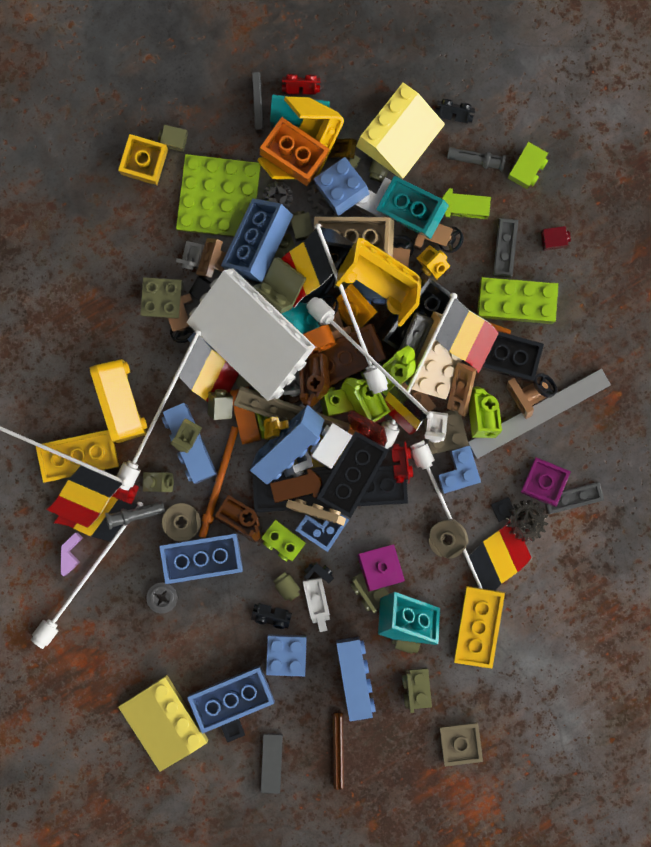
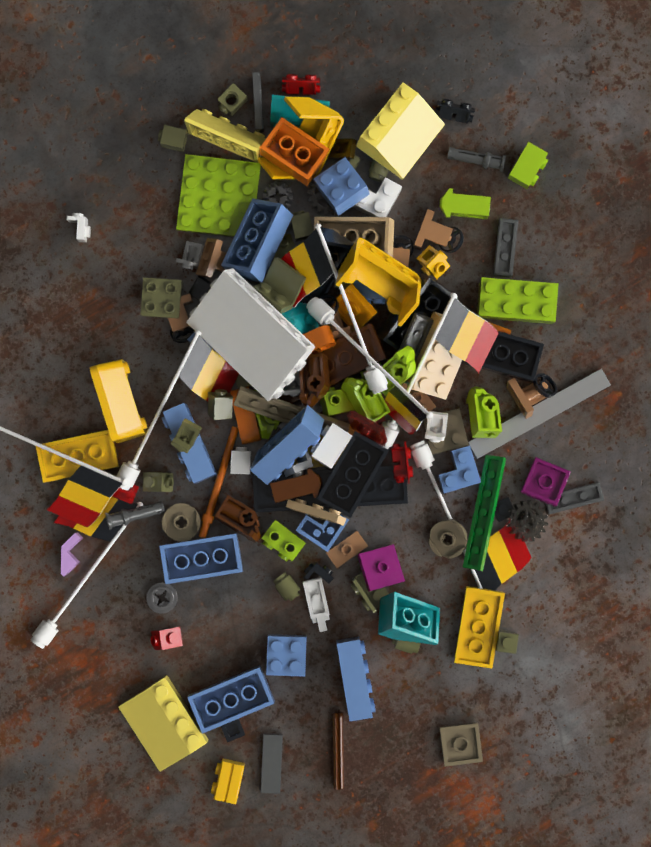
(83, 229): none -> white bracket
(143, 159): yellow brick -> none
(166, 638): none -> bracket
(224, 134): none -> light yellow slope
(228, 782): none -> yellow brick
(235, 92): none -> olive brick
(240, 461): none -> white brick
(273, 427): yellow plate -> none
(279, 619): black hinge -> none
(347, 549): none -> medium nougat plate
(412, 207): teal slope -> none
(418, 689): olive bracket -> none
(461, 388): medium nougat plate -> none
(484, 512): none -> green plate
(507, 642): none -> olive brick
(555, 238): dark red brick -> none

